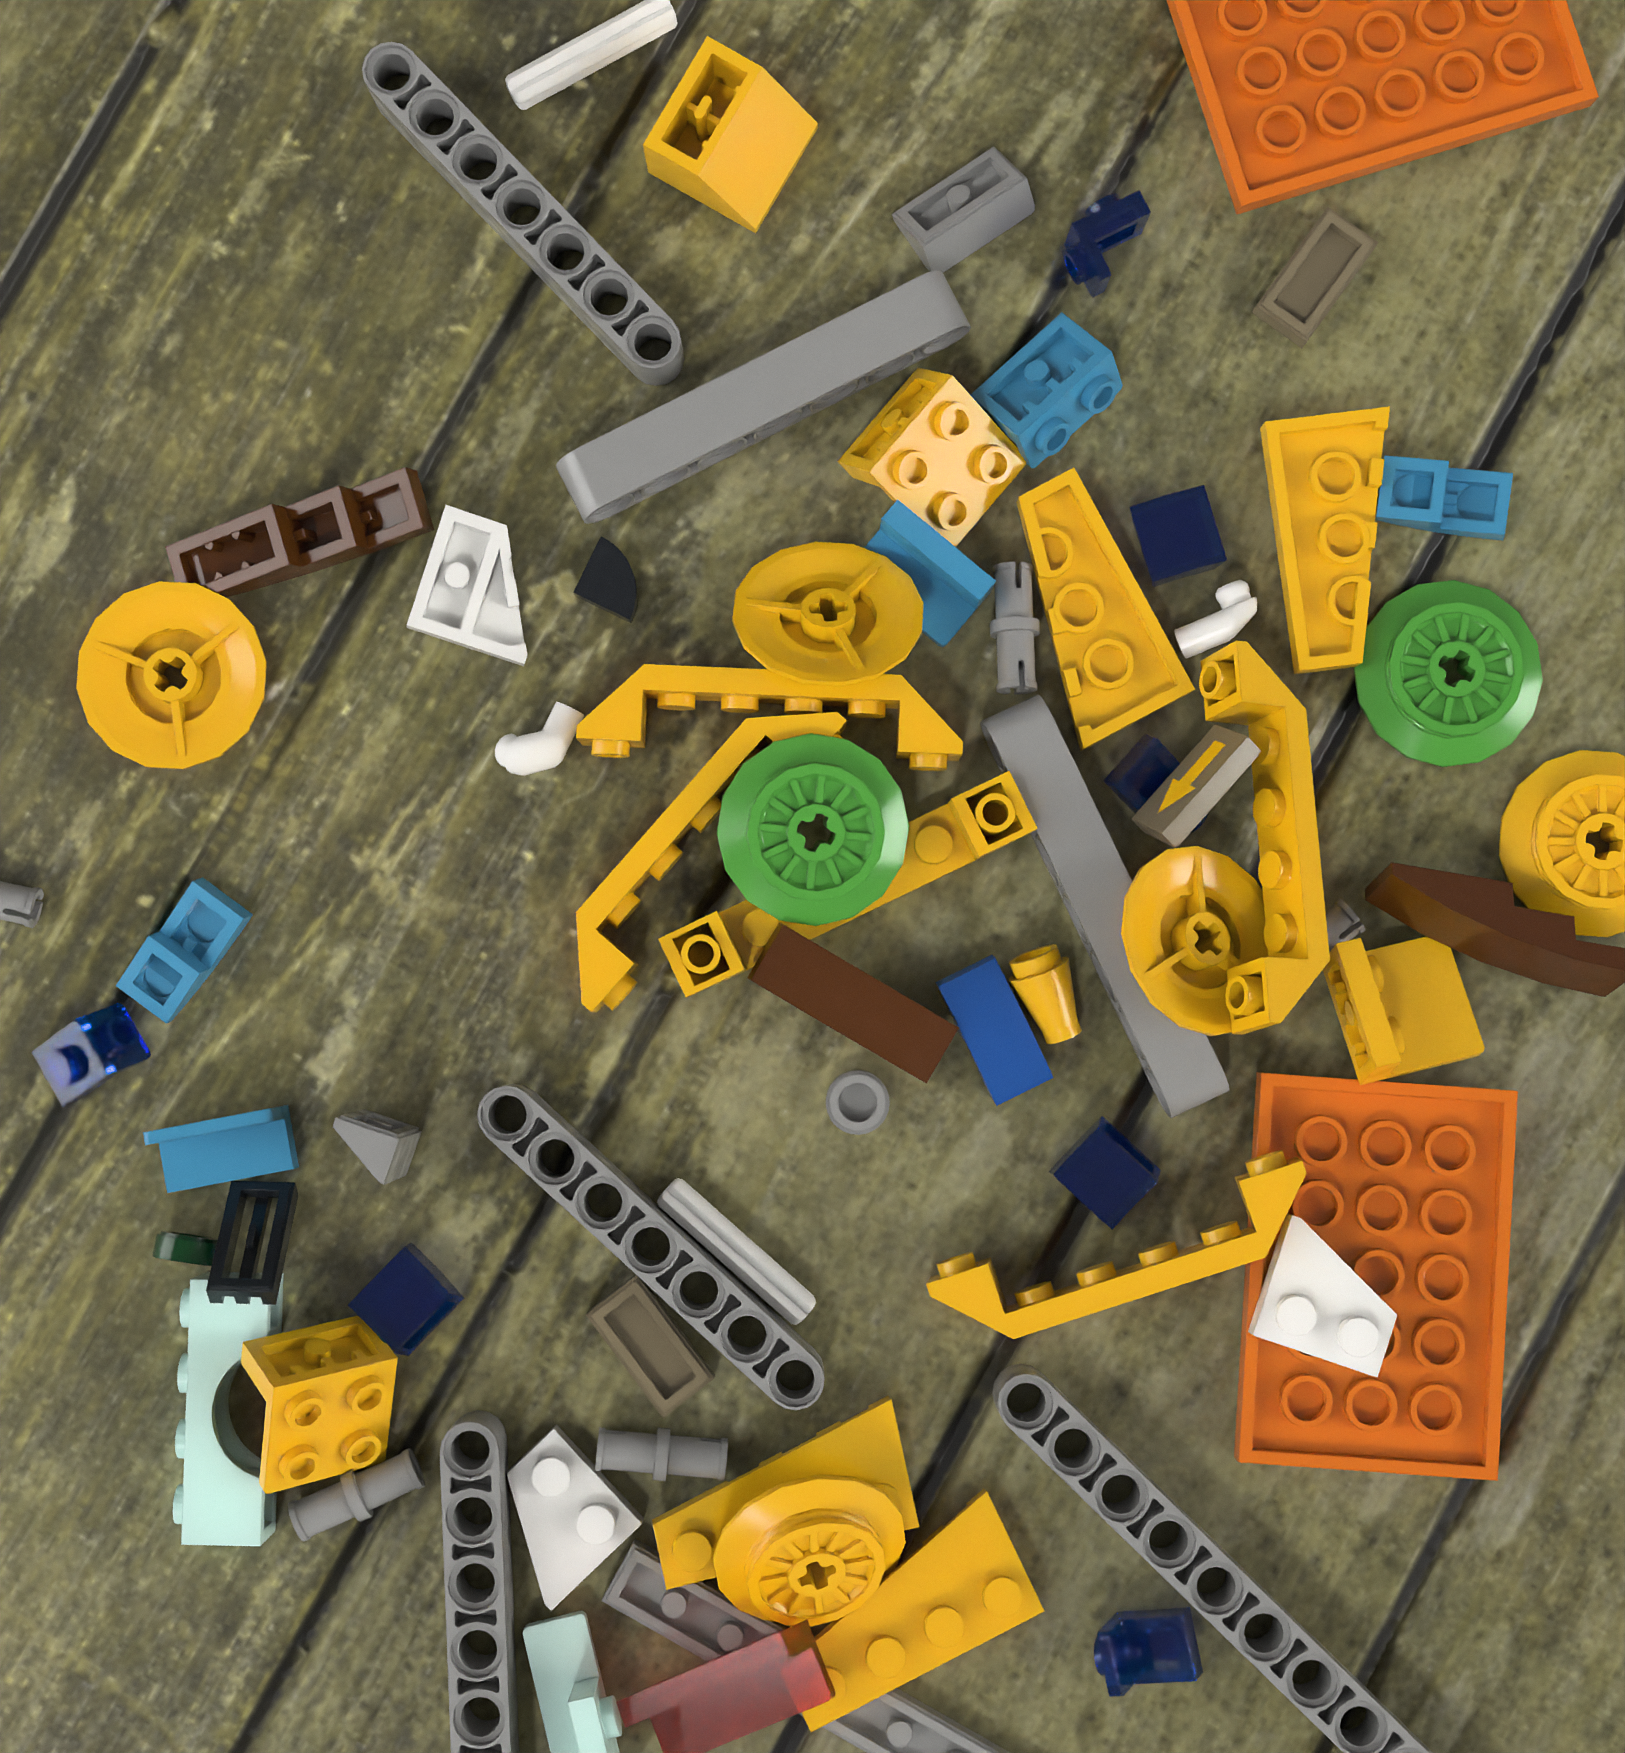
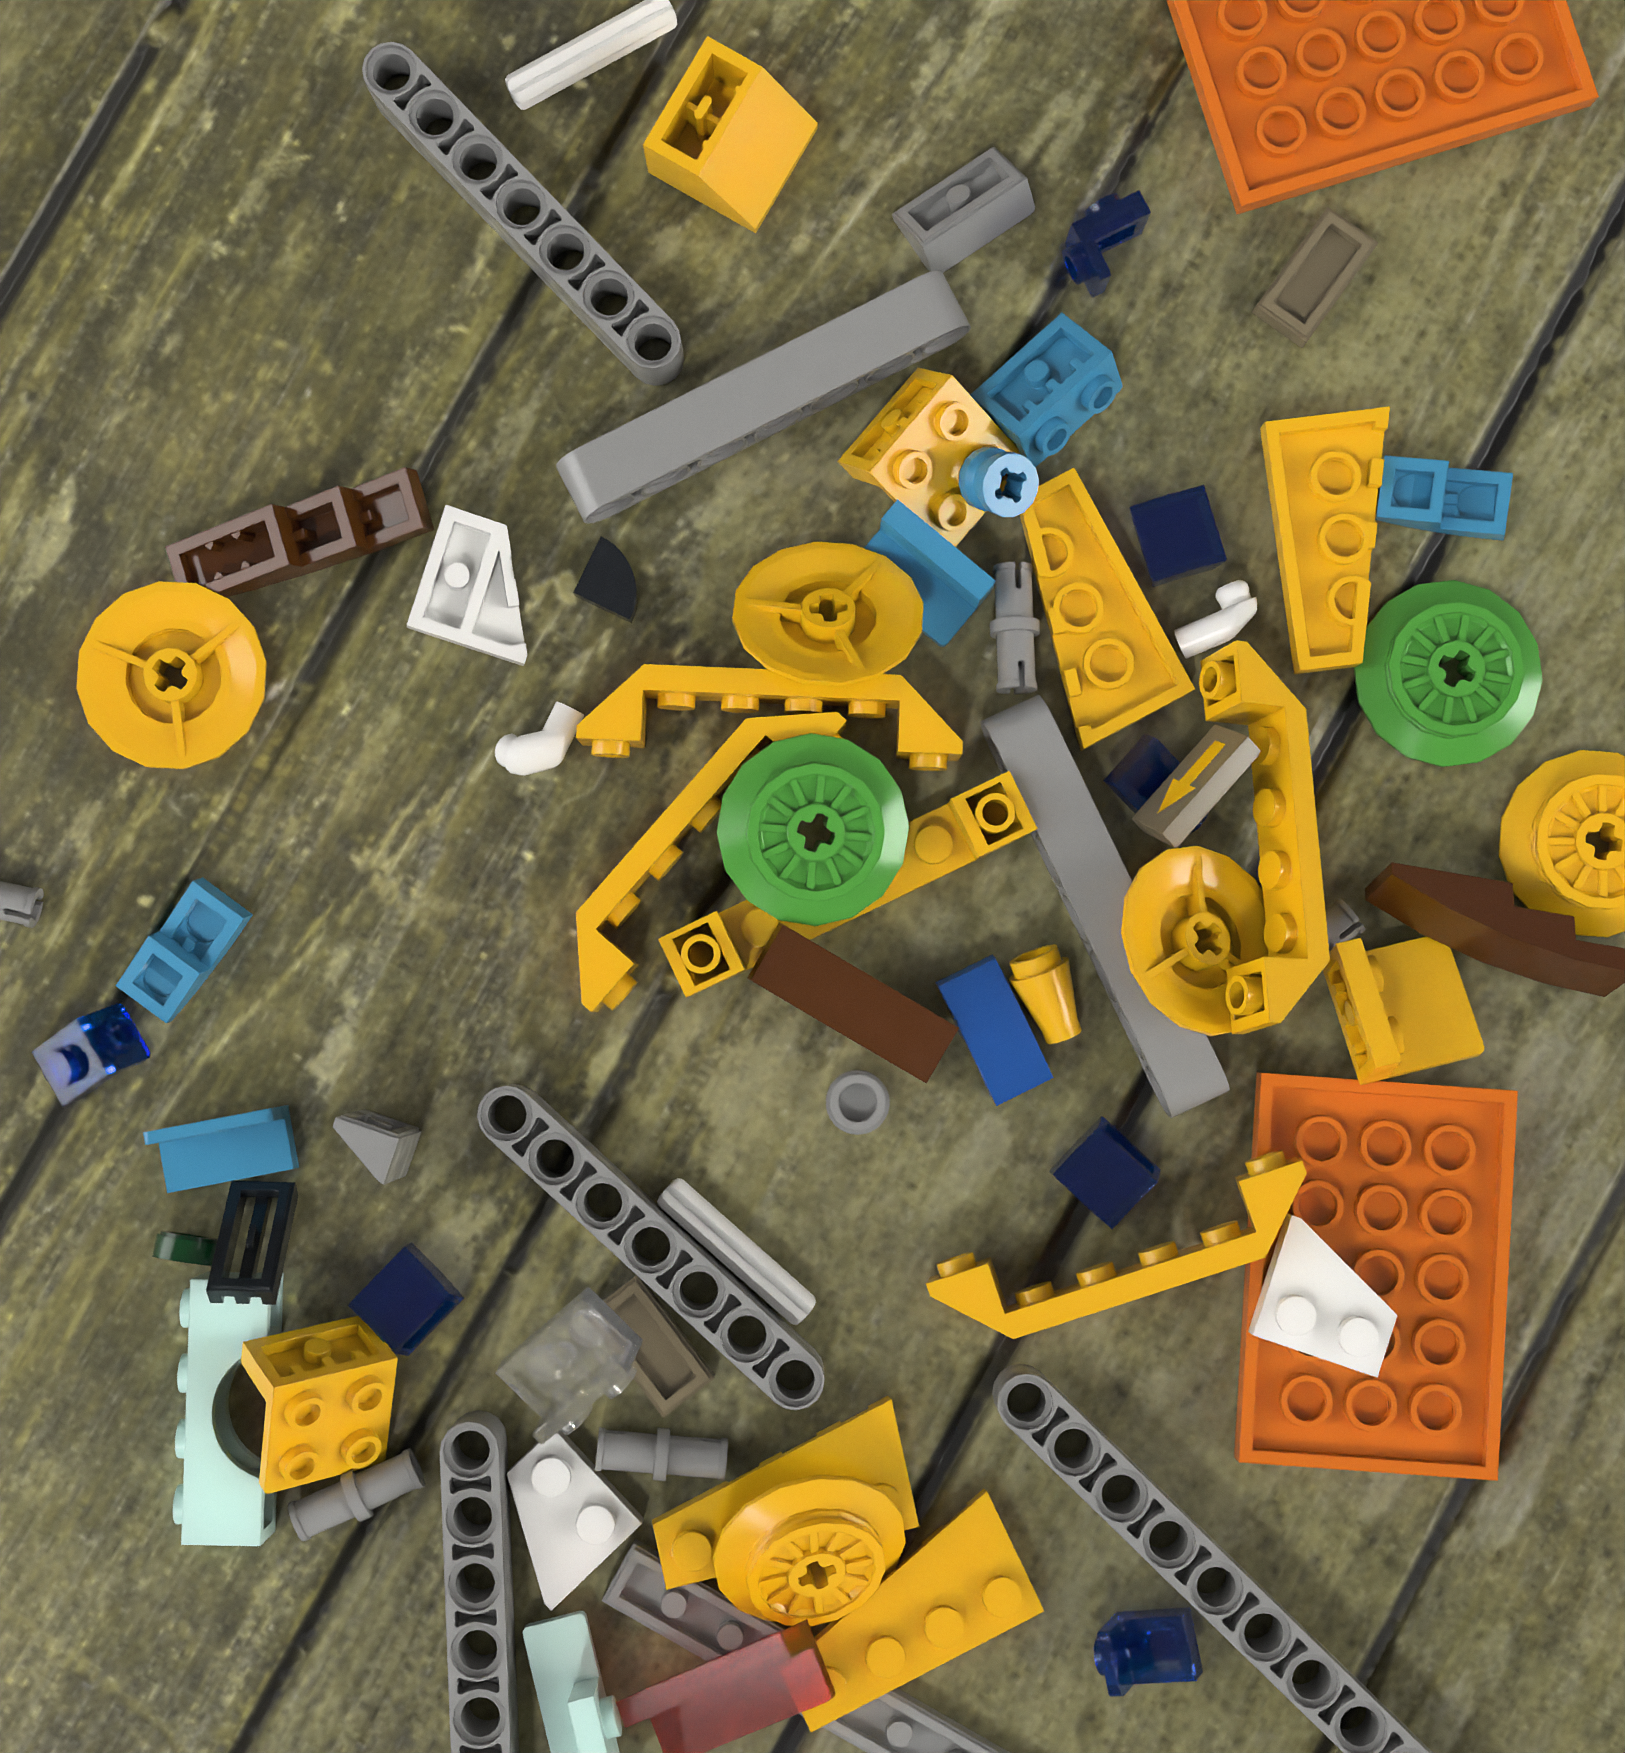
(572, 1364): none -> clear bracket
(982, 477): none -> dark azure wheel

